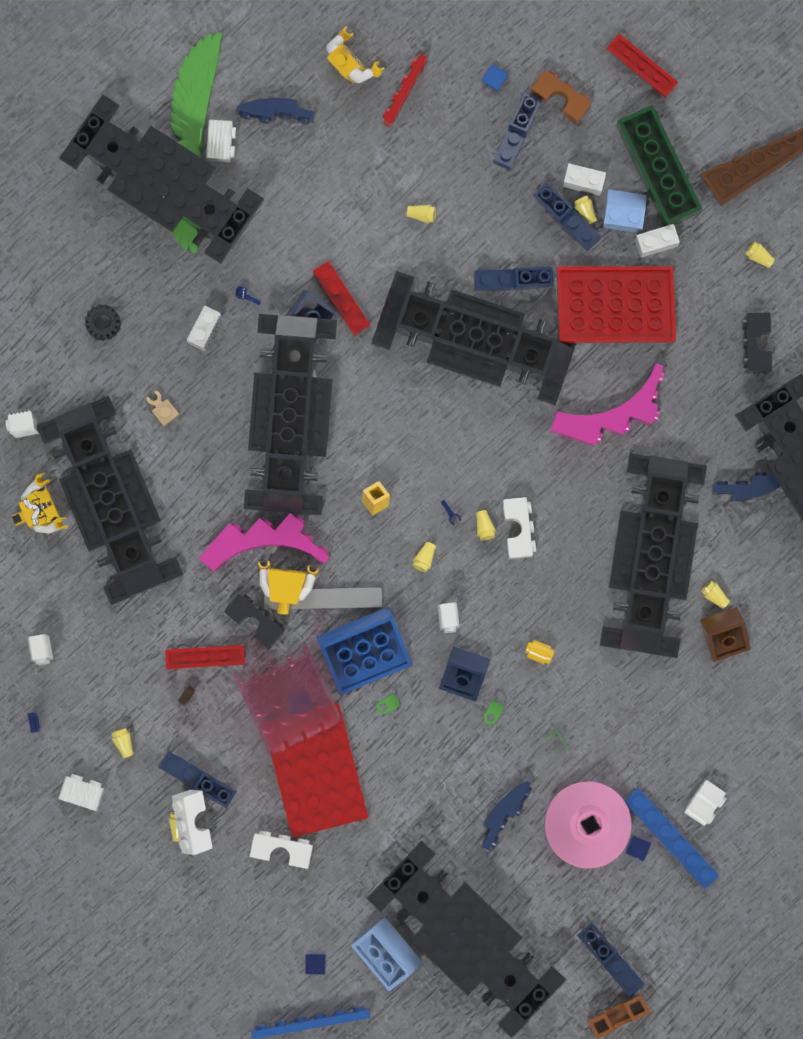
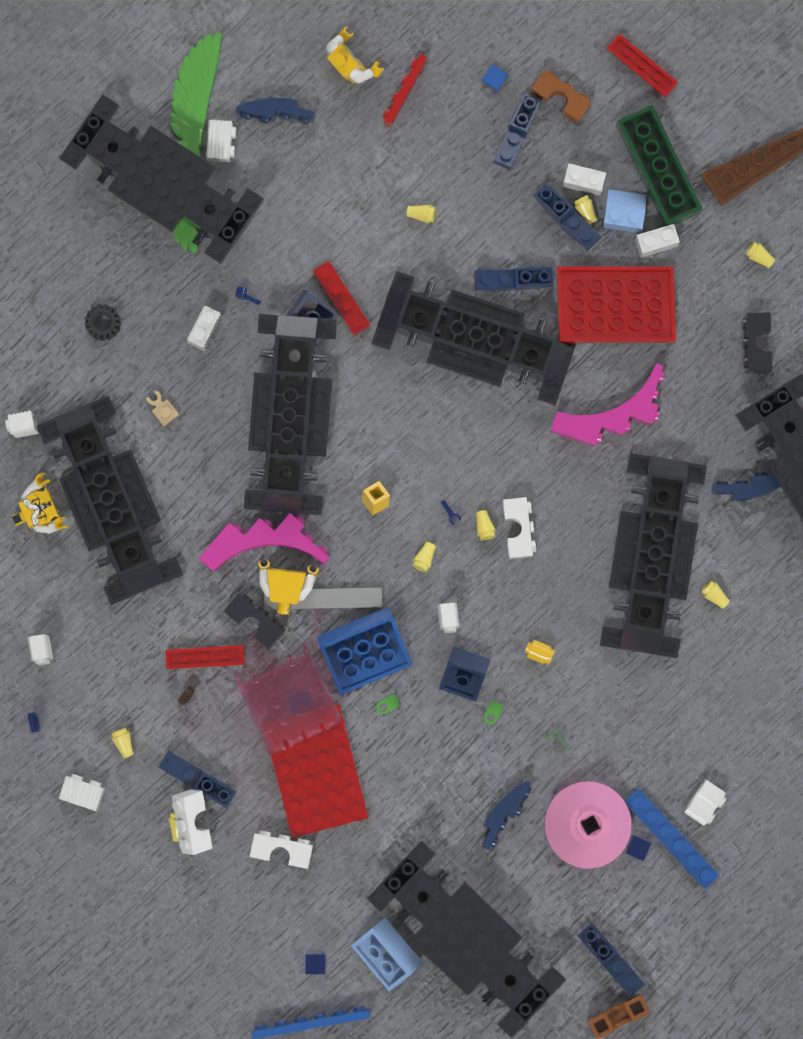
(725, 634): reddish brown slope -> none

